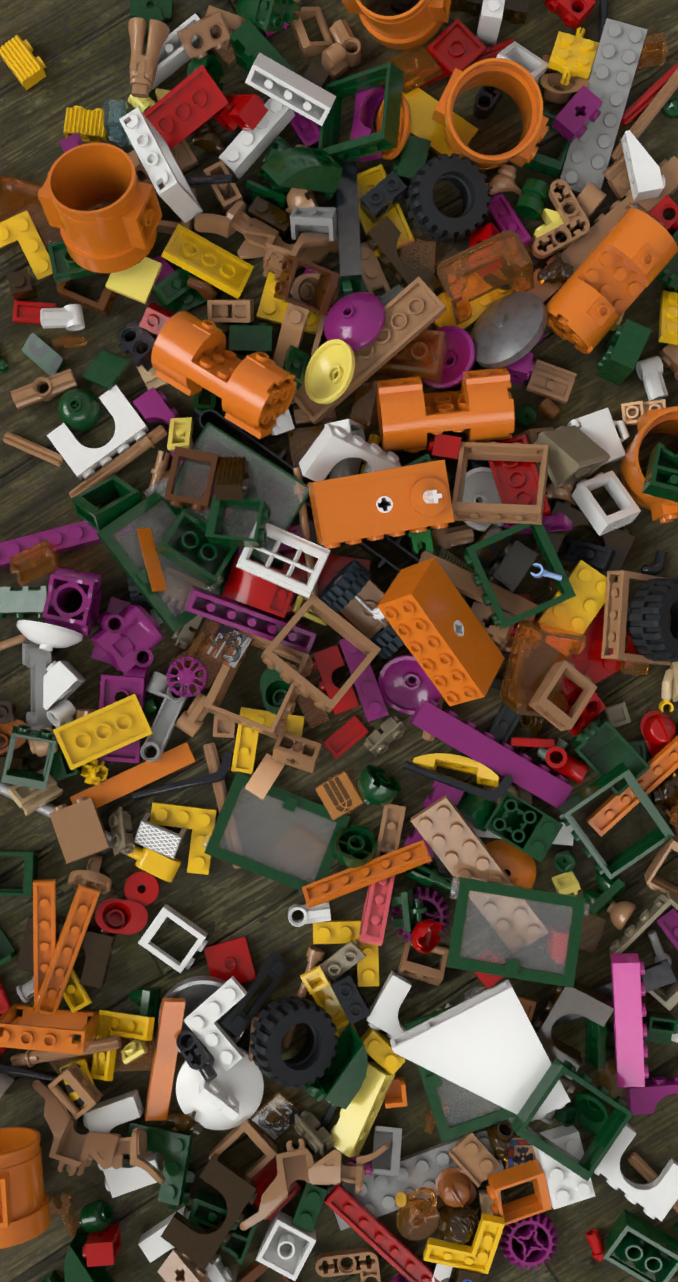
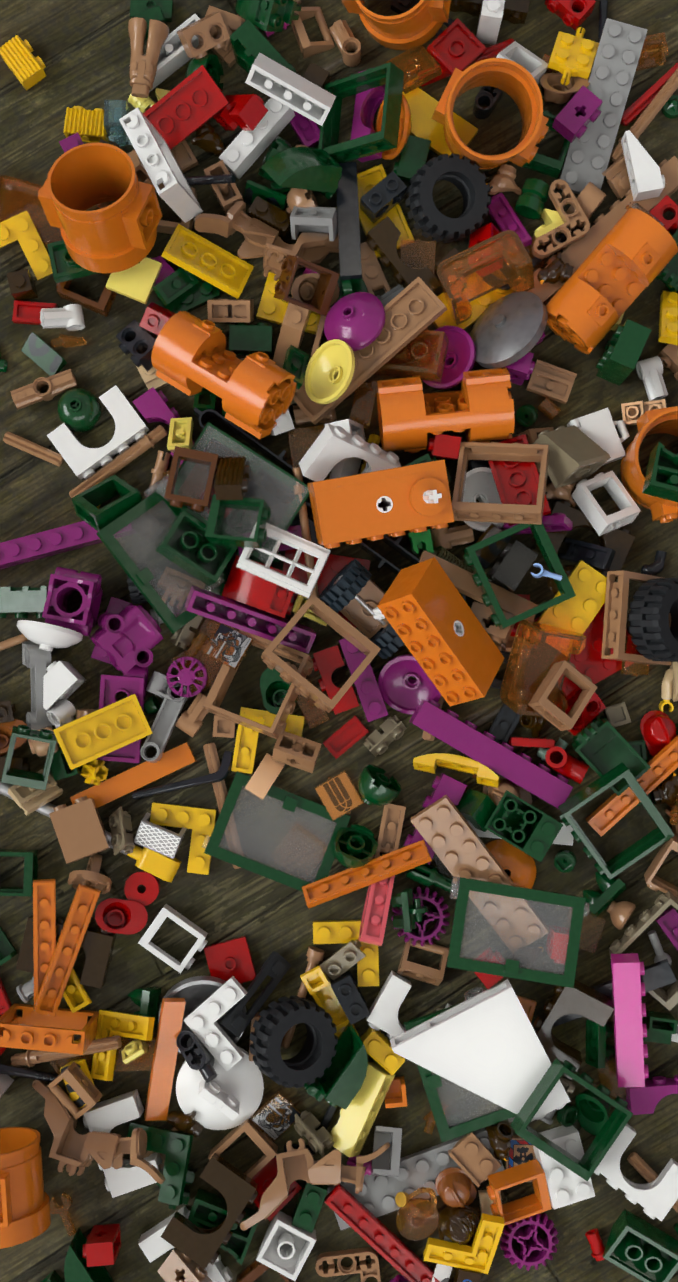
(34, 562): clear orange hinge -> none
(96, 1216): dark green head -> none
(106, 369): dark green piece -> none
(151, 559): orange sticker -> none
(204, 288): reddish brown arm -> none
(311, 915): white piece -> none
(334, 60): medium nougat leg -> none
(426, 935): red hair -> none
(493, 795): black piece -> none
(566, 883): light yellow tile -> none

